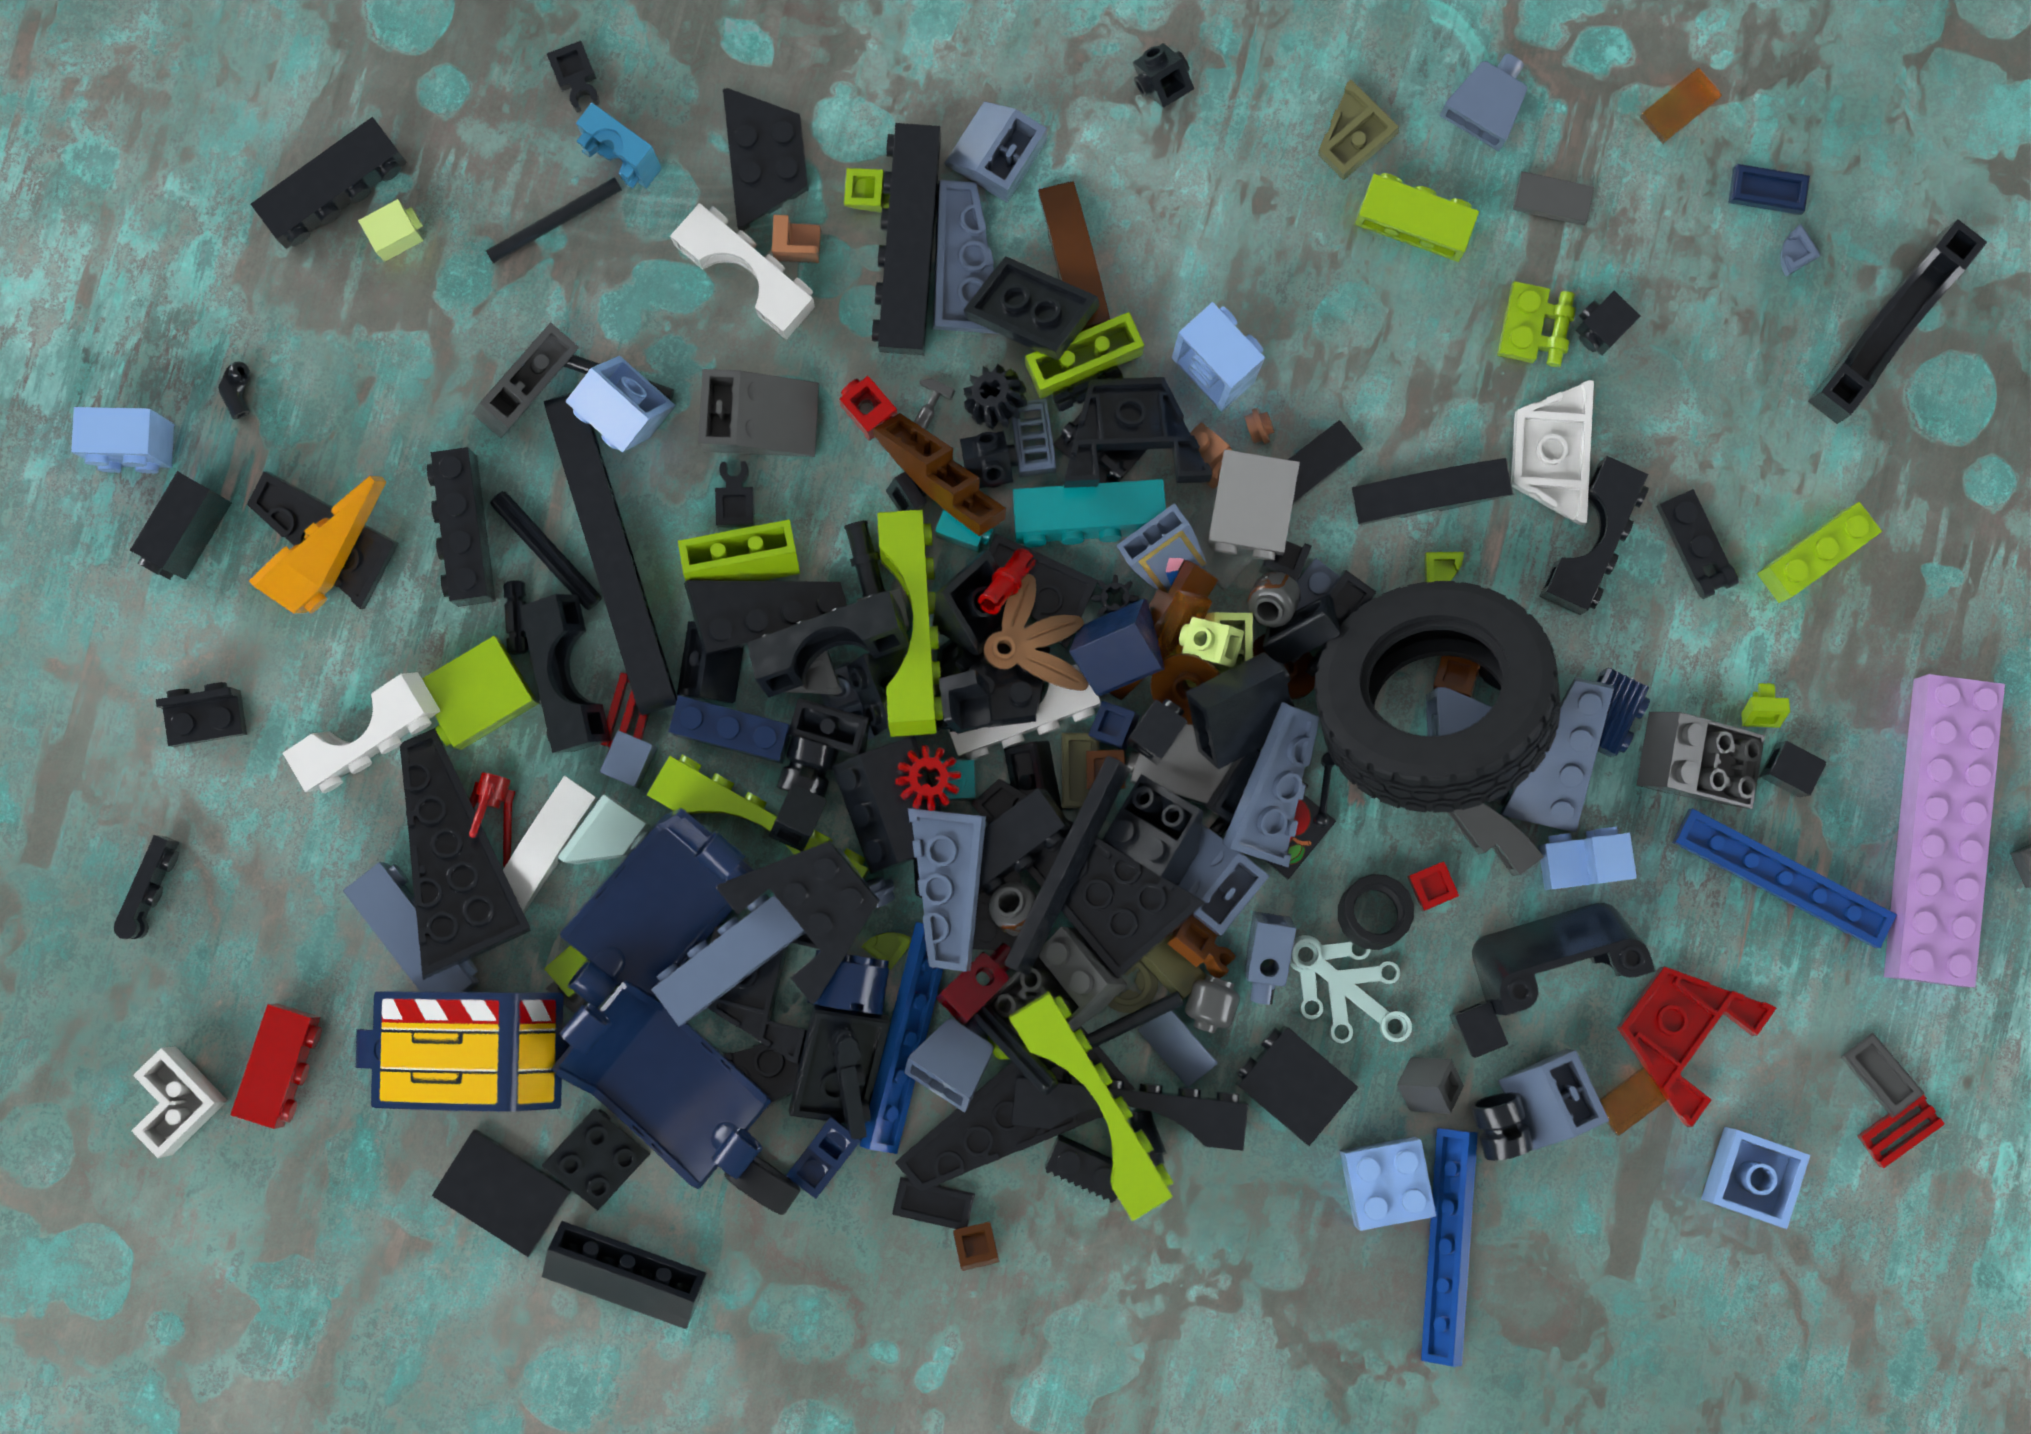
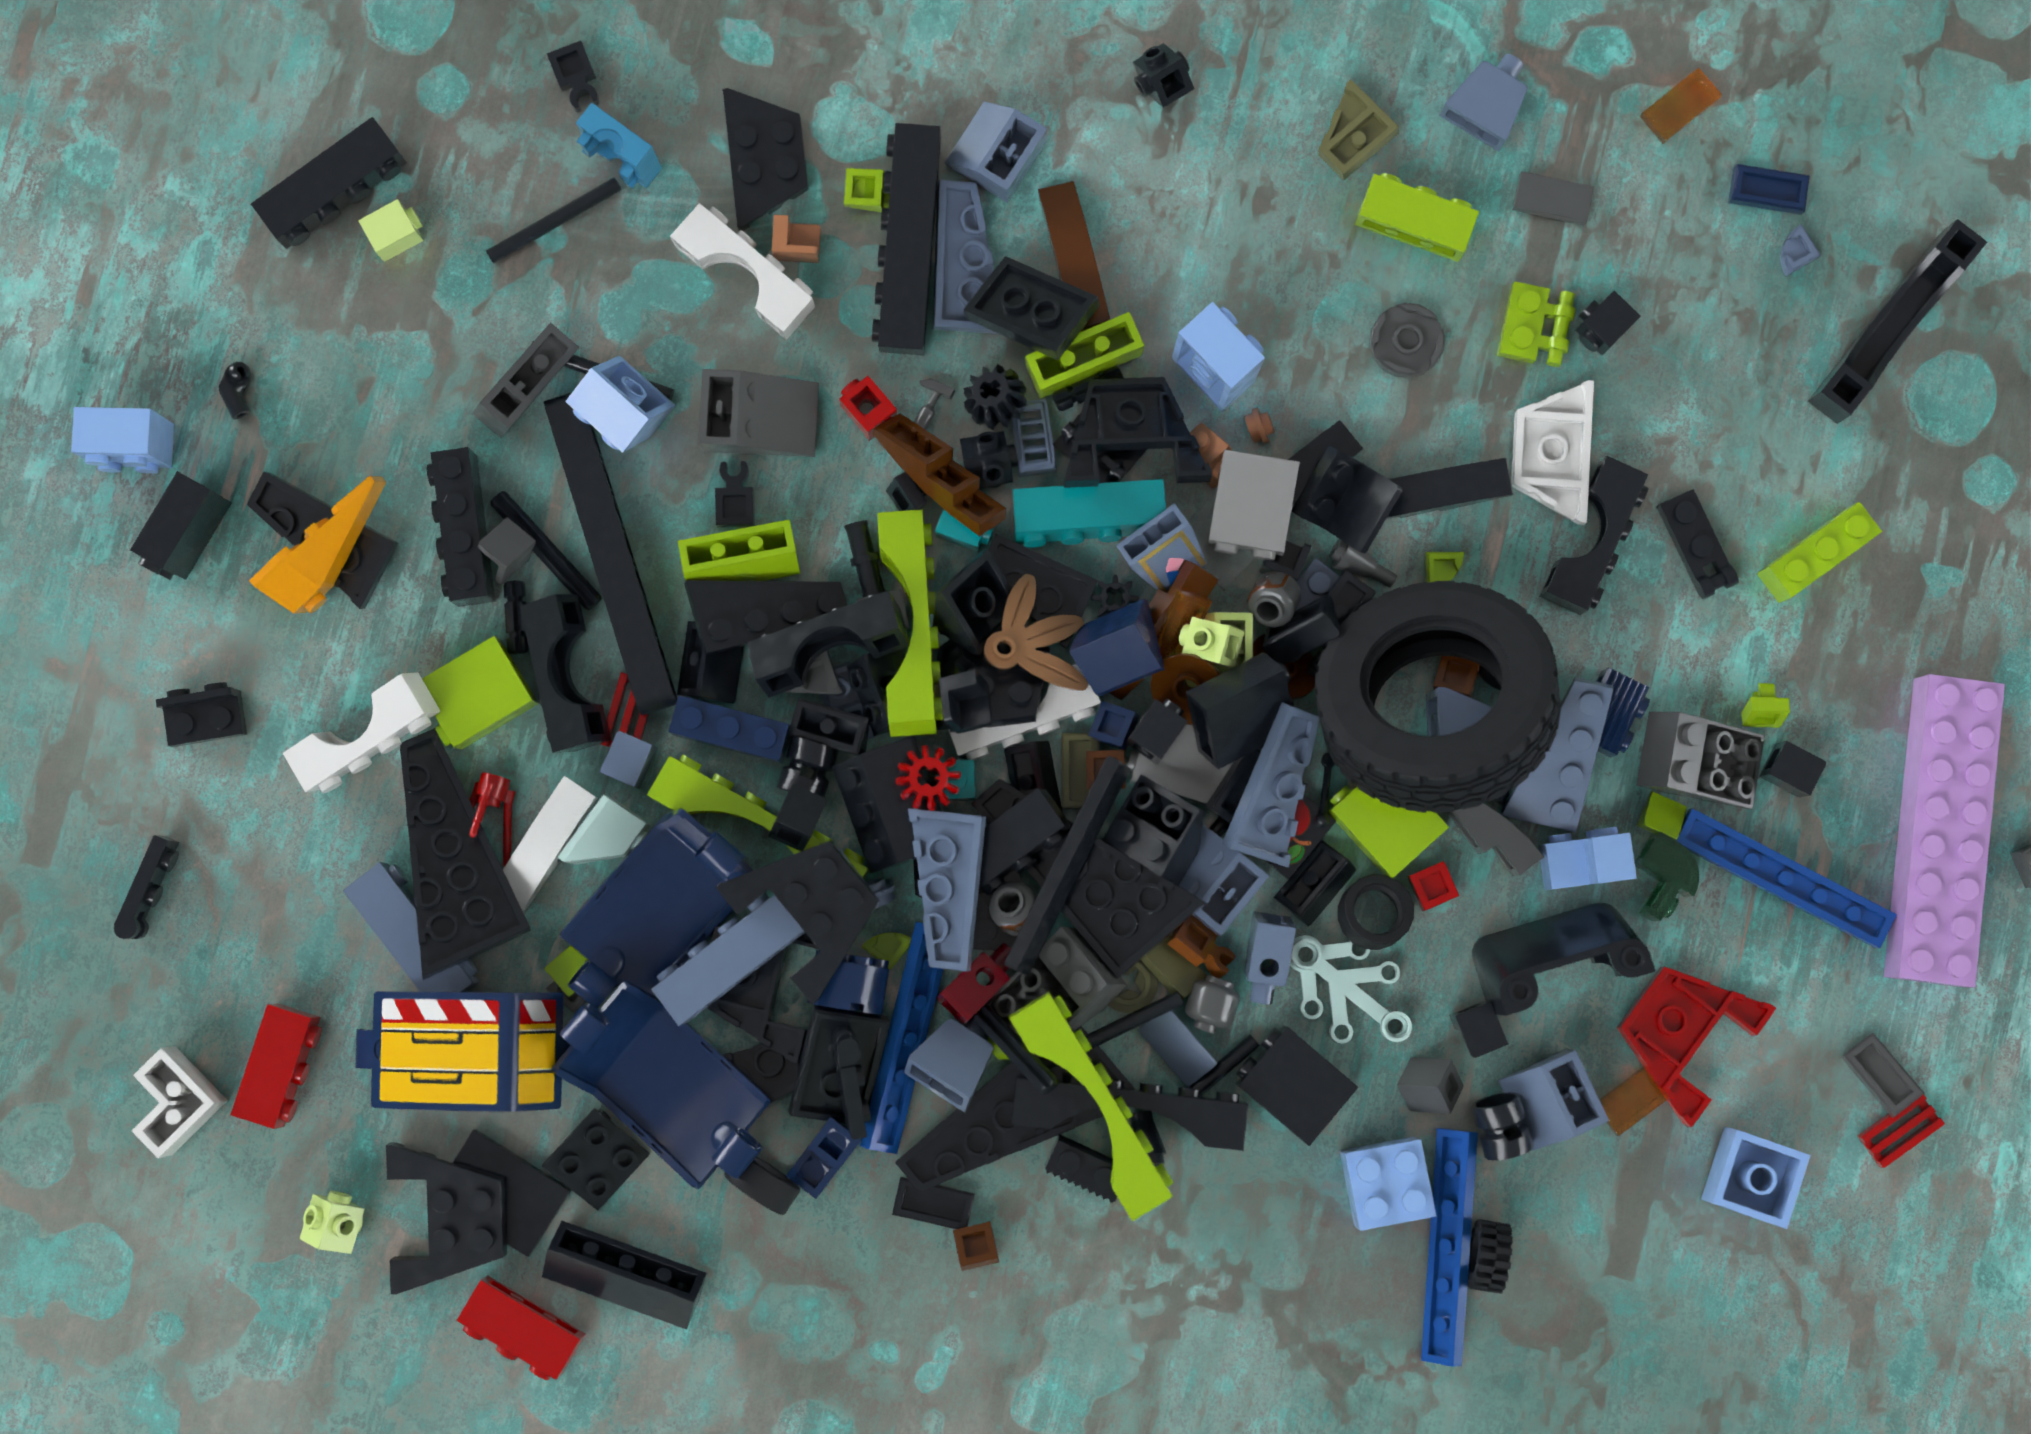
(332, 1222): none -> yellowish green brick
(463, 1217): none -> black wing
(508, 548): none -> dark grey panel
(520, 1328): none -> red brick
(1006, 581): red pin -> none
(1226, 1065): none -> black bar
(1315, 883): none -> black slope
(1347, 499): none -> black bracket
(1362, 564): none -> dark grey cone
(1384, 832): none -> lime brick
(1407, 340): none -> dark grey tile
(1489, 1256): none -> black tyre
(1662, 815): none -> lime slope
(1673, 869): none -> clear green brick

